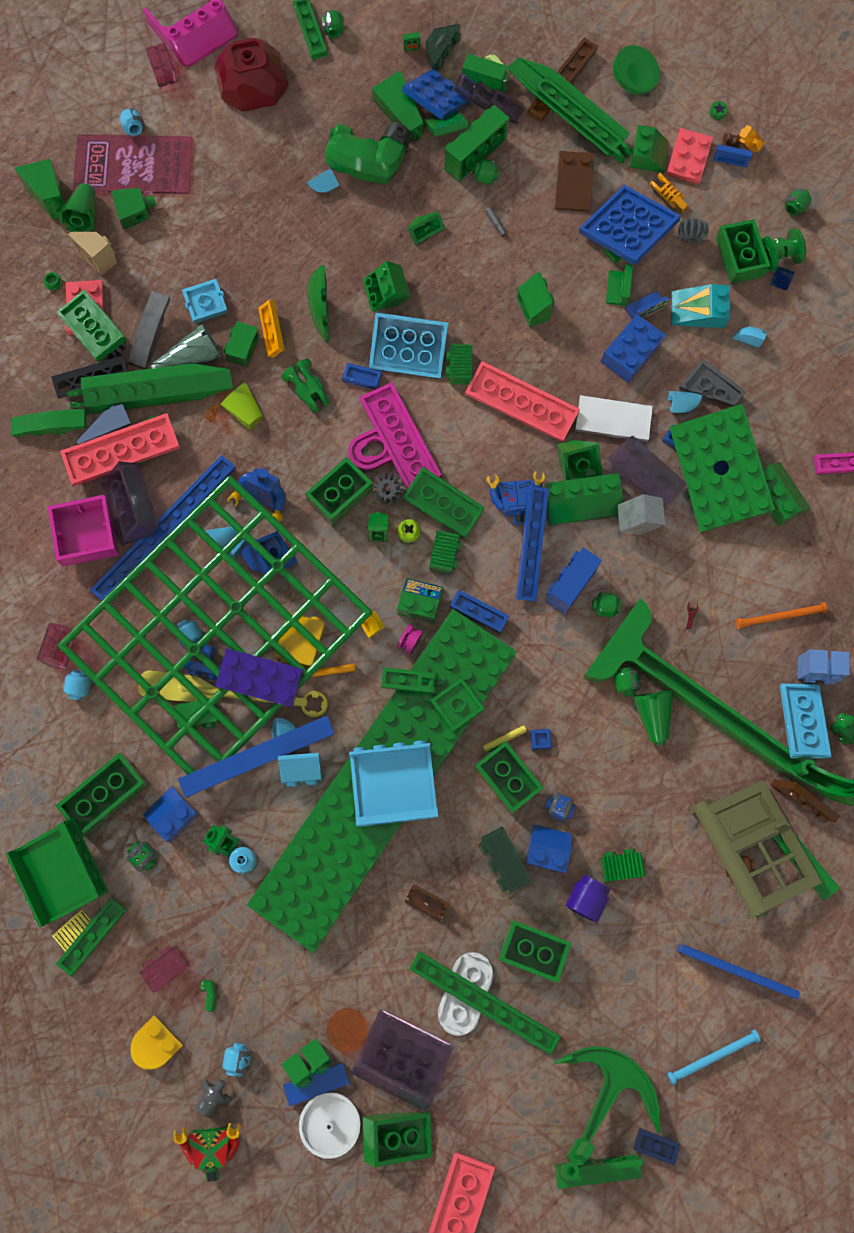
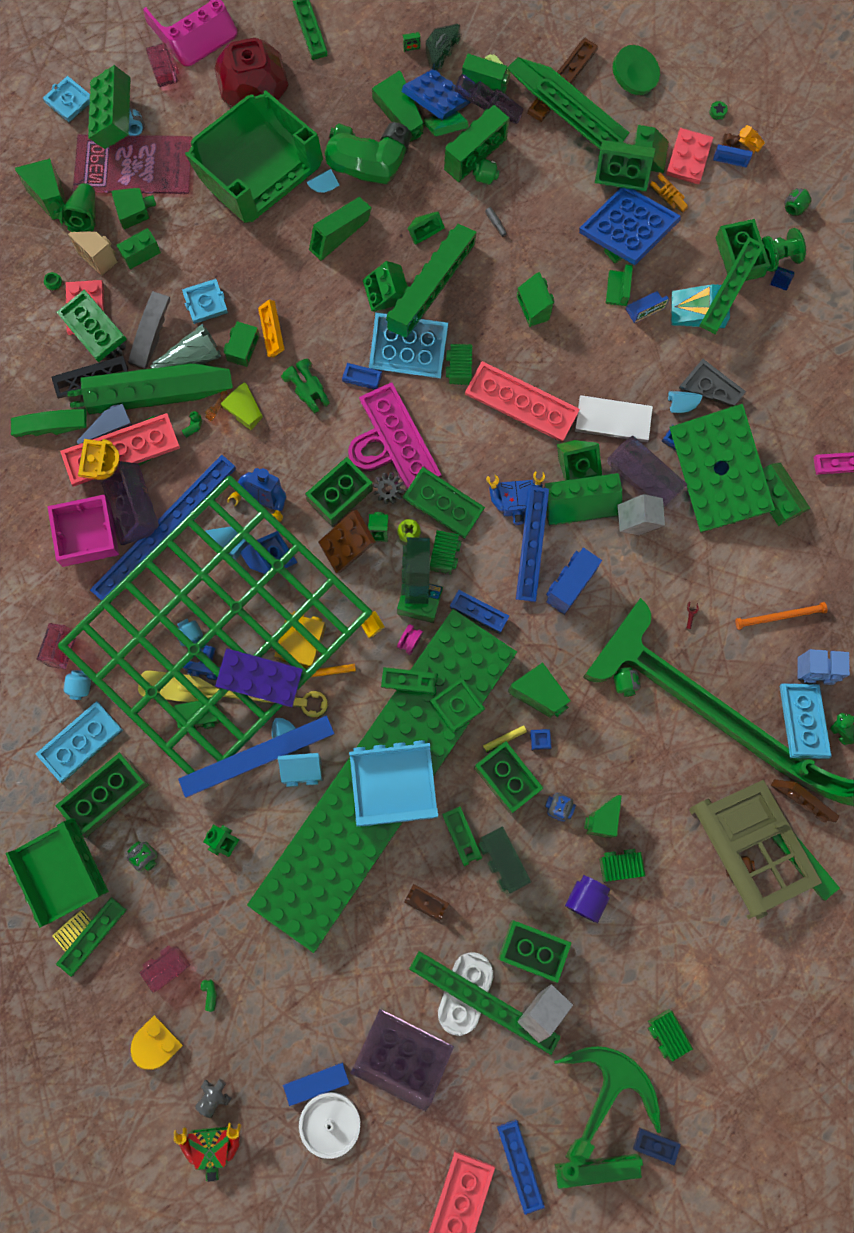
(67, 99): none -> medium azure plate
(79, 742): none -> medium azure tile
(98, 459): none -> yellow slope
(109, 107): none -> green brick
(138, 248): none -> green brick
(170, 815): blue slope -> none
(195, 424): none -> green arm
(237, 1060): medium azure head -> none
(249, 857): medium azure head -> none
(254, 155): none -> green slope
(297, 1069): green piece -> none
(318, 302): green brick -> none
(333, 23): green head -> none
(338, 227): none -> green slope
(346, 541): none -> reddish brown plate
(347, 1029): clear orange tile -> none
(396, 1138): green slope -> none
(416, 570): none -> clear green brick
(431, 280): none -> green brick
(461, 835): none -> green plate
(520, 1167): none -> blue tile
(540, 692): none -> green slope
(545, 1013): none -> flat silver piece
(549, 849): blue slope -> none
(574, 181): reddish brown slope -> none
(605, 819): none -> green slope
(606, 604): green head -> none
(624, 165): none -> green brick
(633, 348): blue brick -> none
(656, 714): green cone -> none
(669, 1035): none -> green brick
(693, 230): dark grey gear -> none
(713, 1057): medium azure bar -> none
(731, 285): none -> green plate
(738, 971): blue tile -> none
(751, 336): medium azure brick -> none

